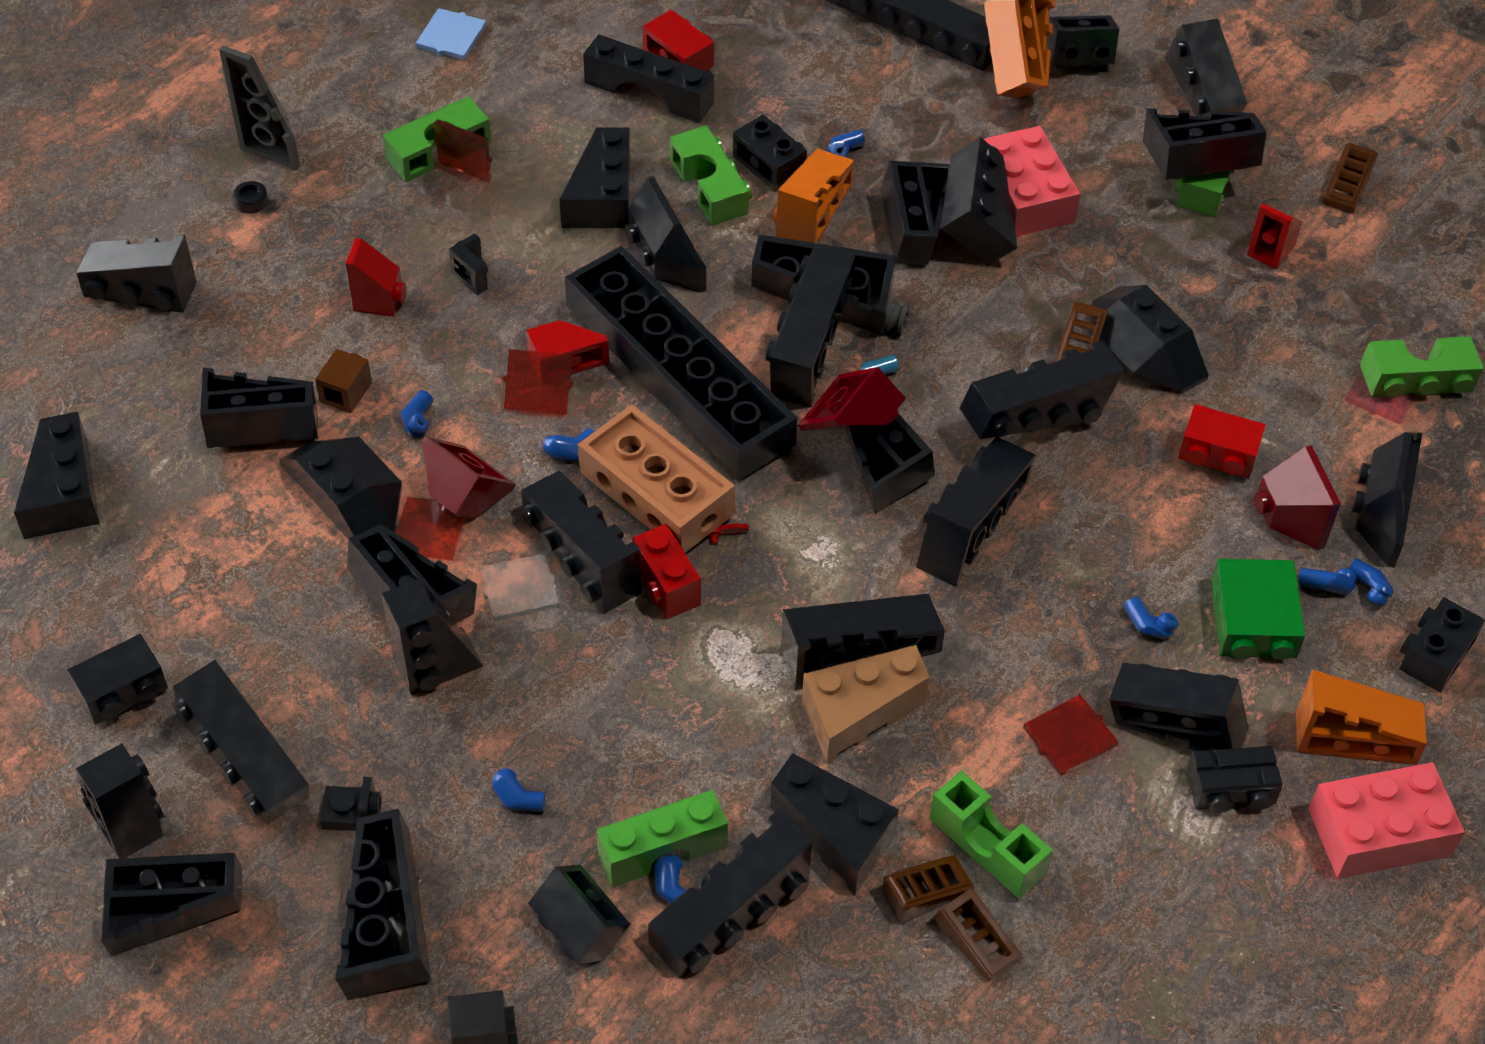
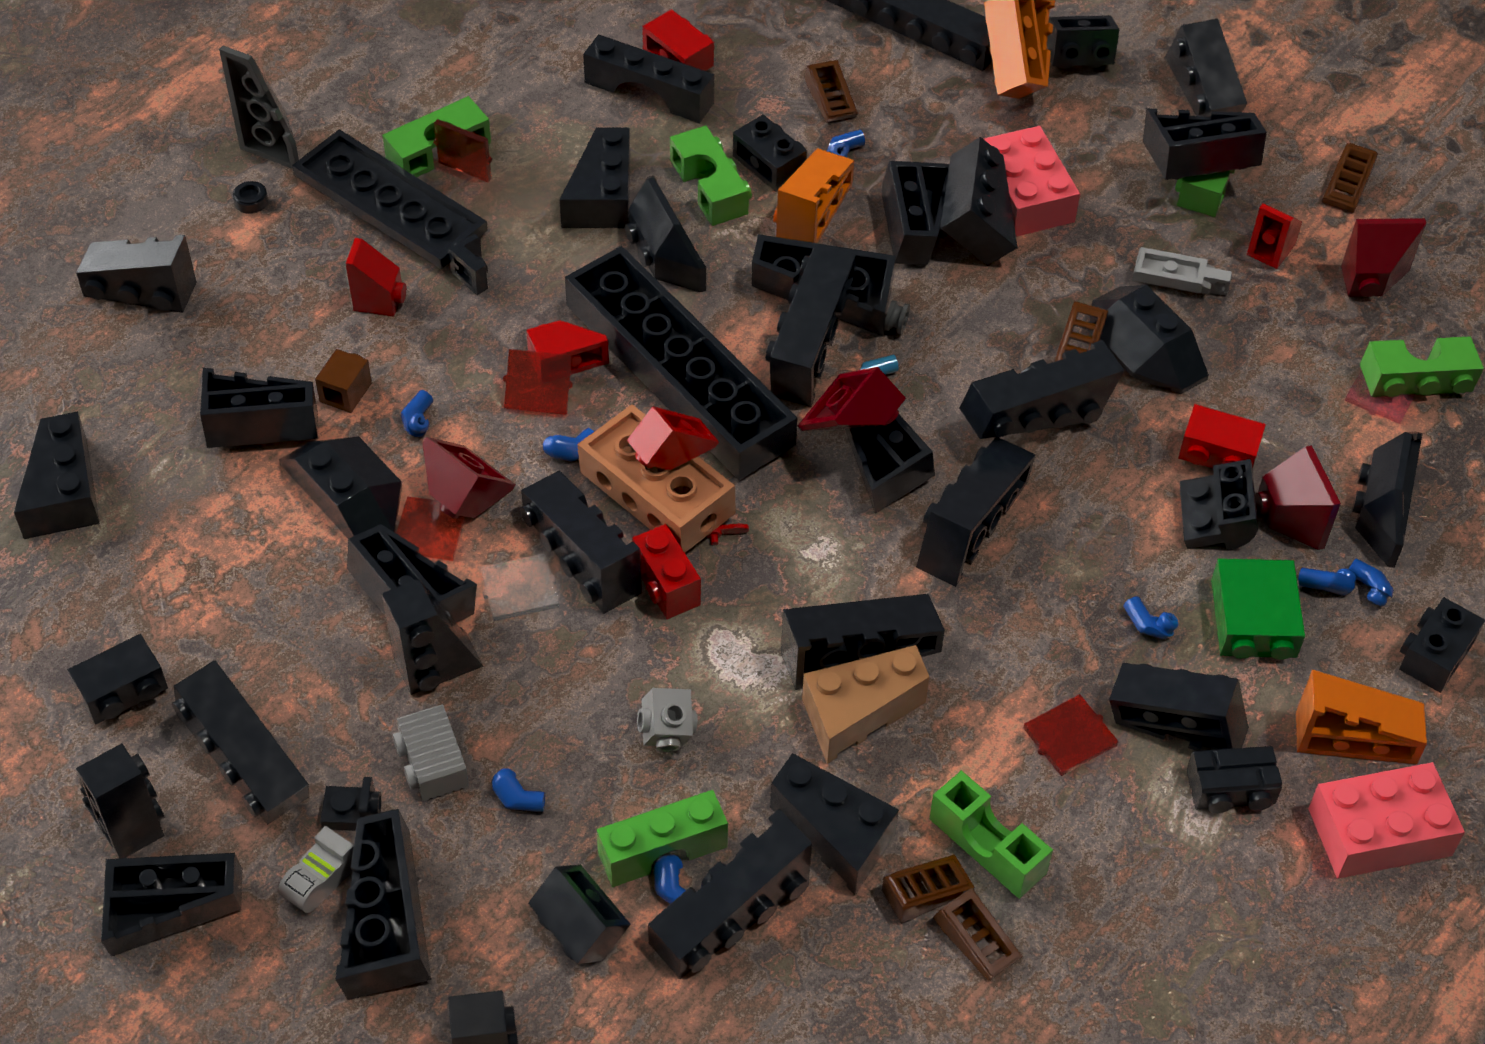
(318, 871): none -> light grey leg
(388, 197): none -> black plate
(432, 753): none -> light grey brick
(451, 34): light blue piece -> none
(667, 718): none -> light grey brick
(670, 439): none -> red slope
(830, 71): none -> reddish brown slope
(1180, 272): none -> light grey hinge
(1220, 507): none -> black brick
(1380, 254): none -> dark red slope

